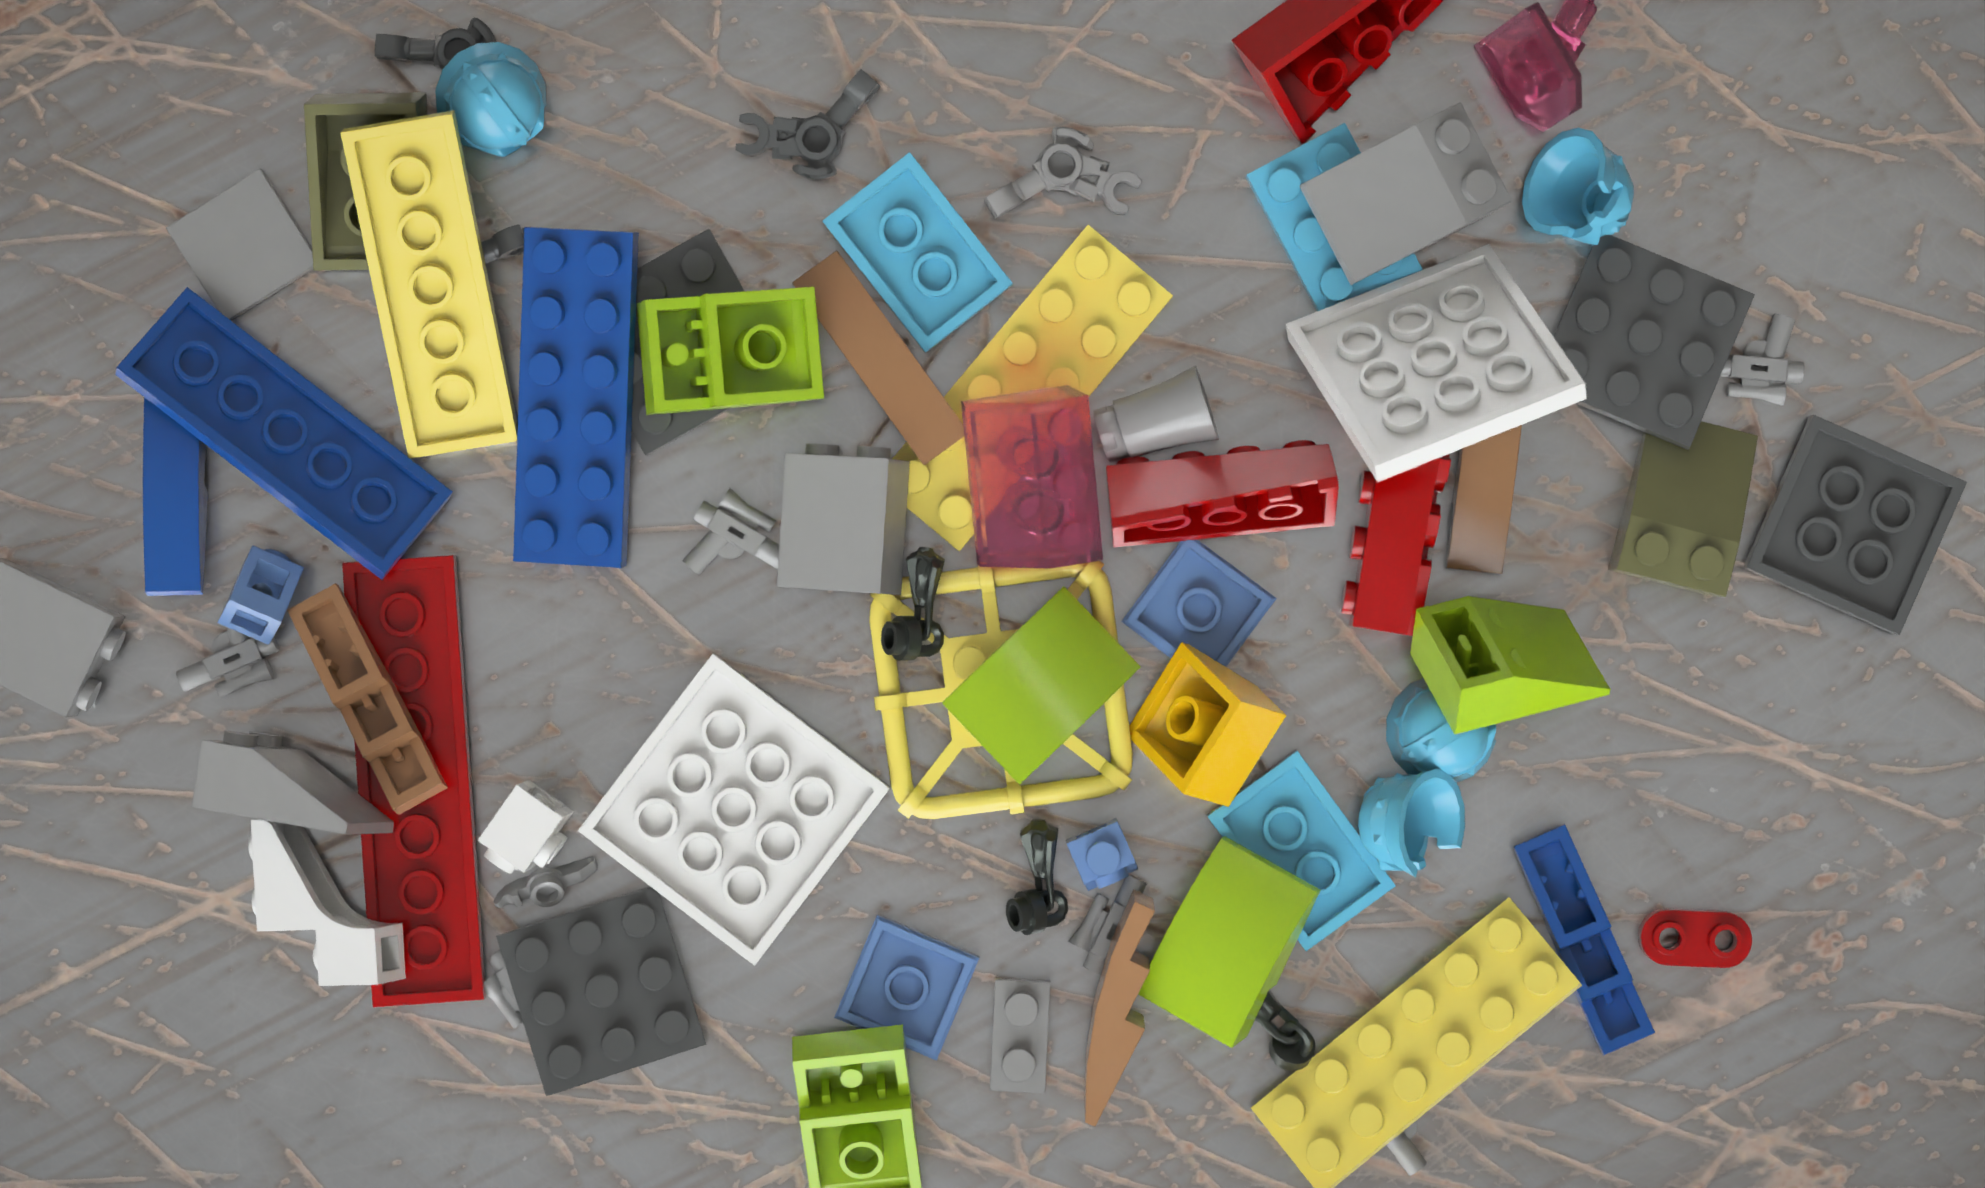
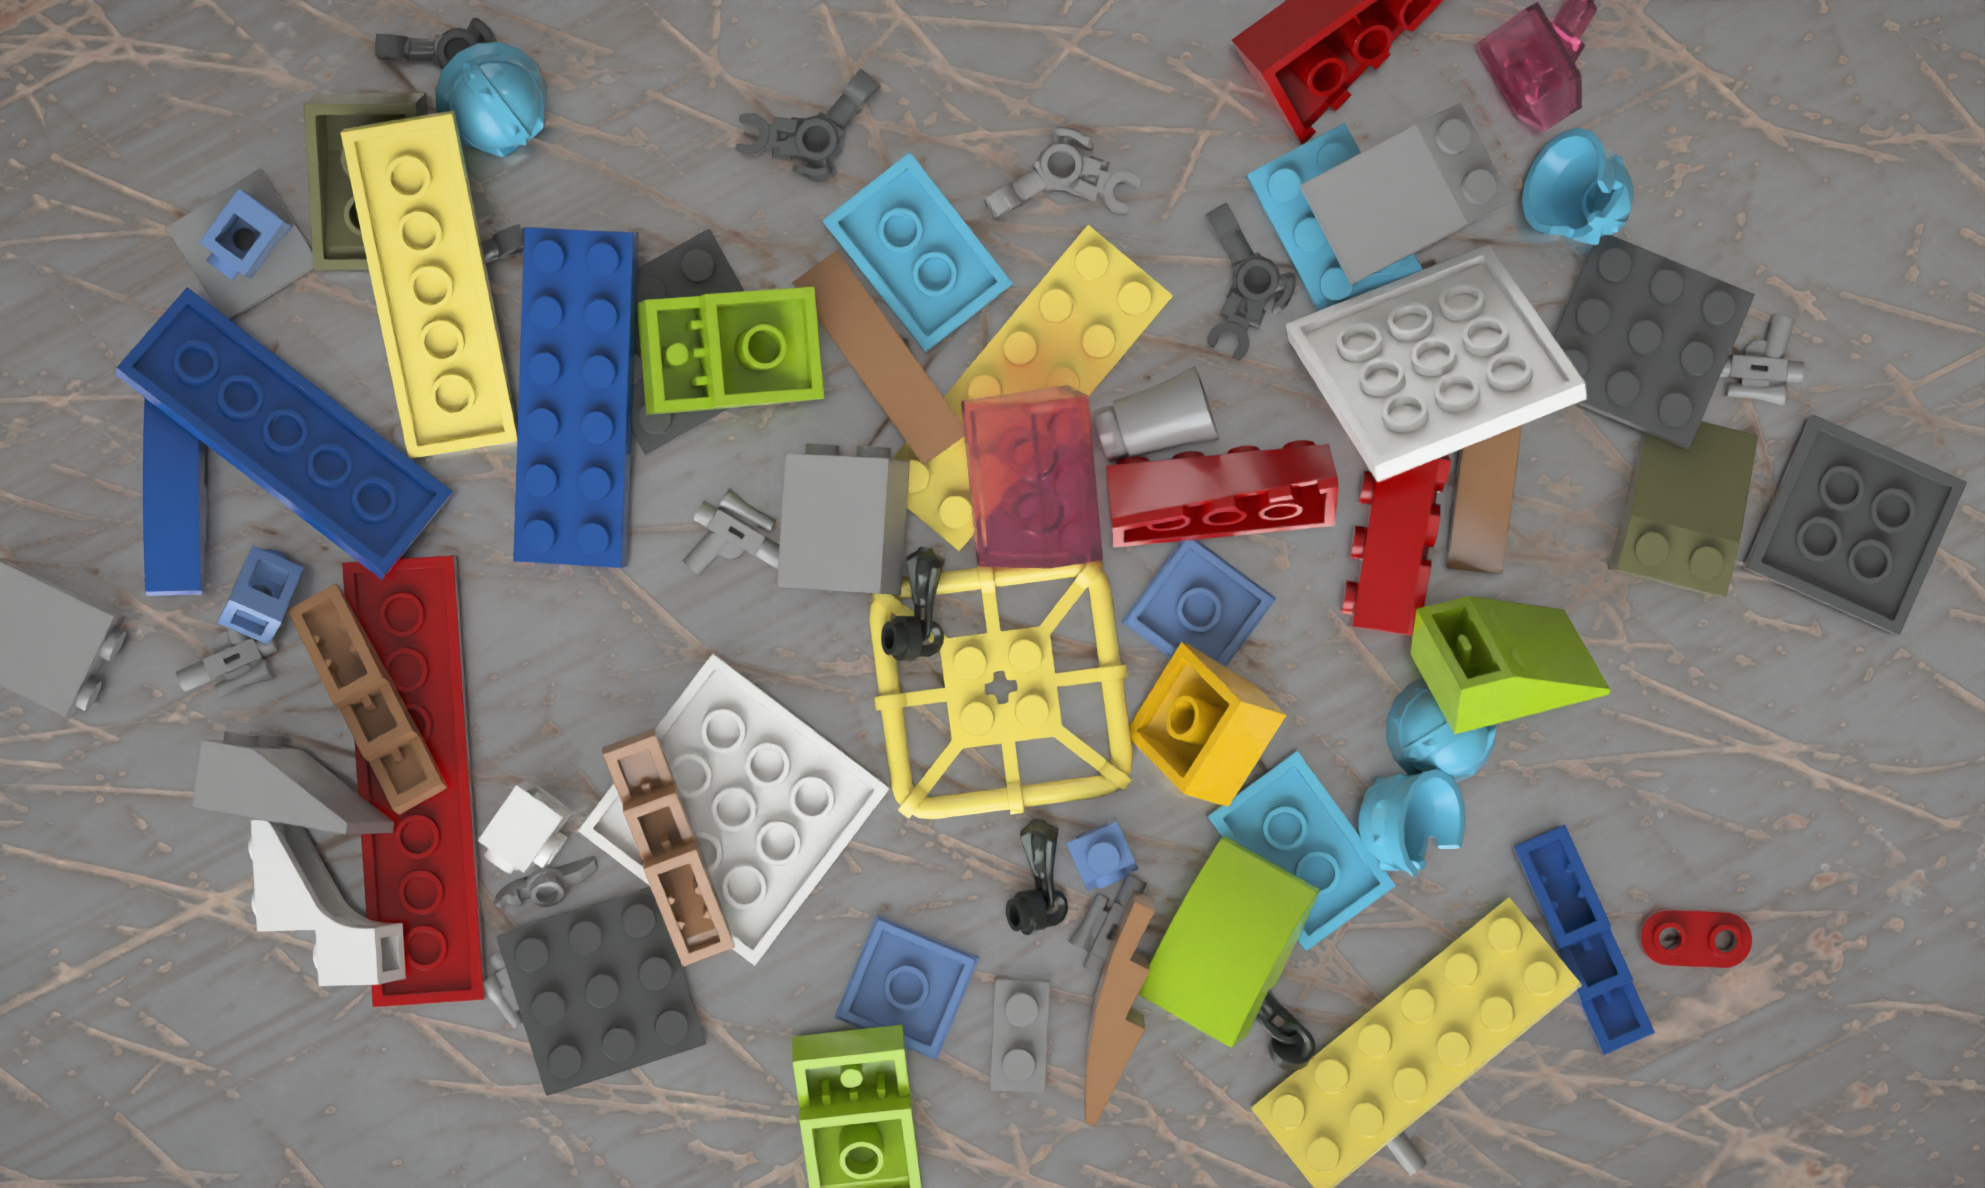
(242, 214): none -> medium blue brick
(668, 847): none -> medium nougat slope
(1041, 685): lime slope -> none
(1253, 283): none -> dark grey piece

